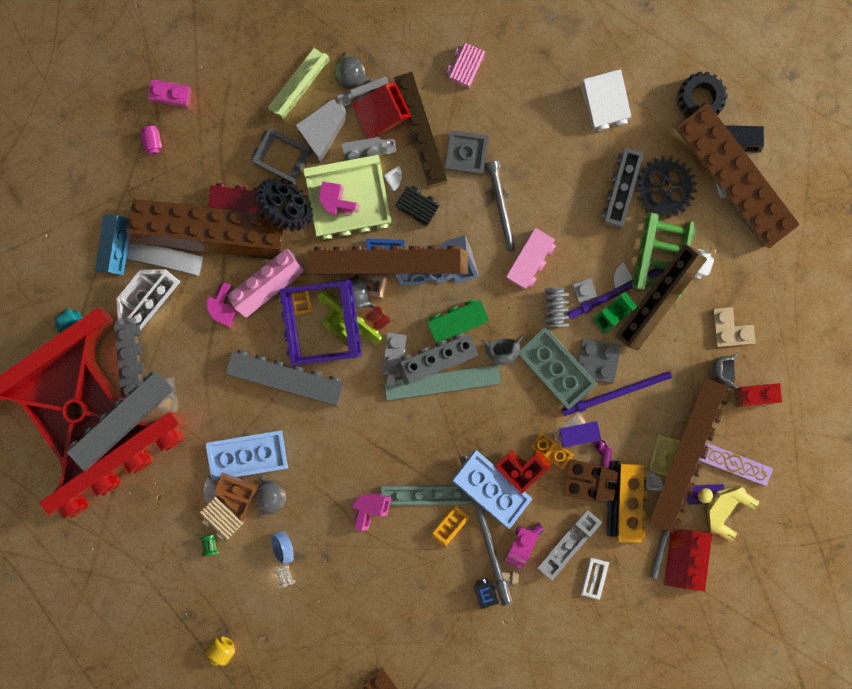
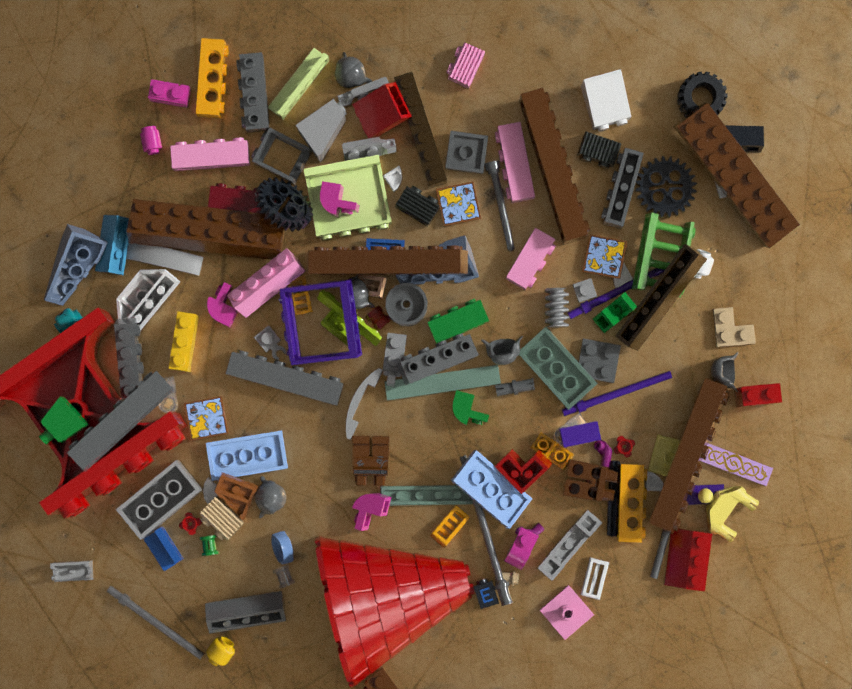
(62, 422): none -> green torso
(72, 571): none -> light grey hinge
(75, 257): none -> sand blue wedge
(125, 600): none -> flat silver bar
(159, 499): none -> light grey brick
(163, 548): none -> blue panel
(183, 341): none -> yellow brick
(185, 523): none -> red plate
(206, 418): none -> tile
(210, 155): none -> bright pink brick
(211, 48): none -> light orange brick
(246, 610): none -> dark grey brick
(254, 92): none -> dark grey brick
(269, 340): none -> light grey plate
(367, 464): none -> reddish brown hips
(371, 380): none -> light grey slope
(384, 599): none -> red cone
(404, 293): none -> dark grey wheel
(458, 204): none -> tile
(462, 409): none -> green brick
(515, 161): none -> bright pink brick
(515, 387): none -> dark grey pin
(553, 166): none -> reddish brown brick
(566, 612): none -> bright pink tile
(599, 150): none -> pearl dark grey brick
(605, 256): none -> tile
(619, 447): none -> red plate

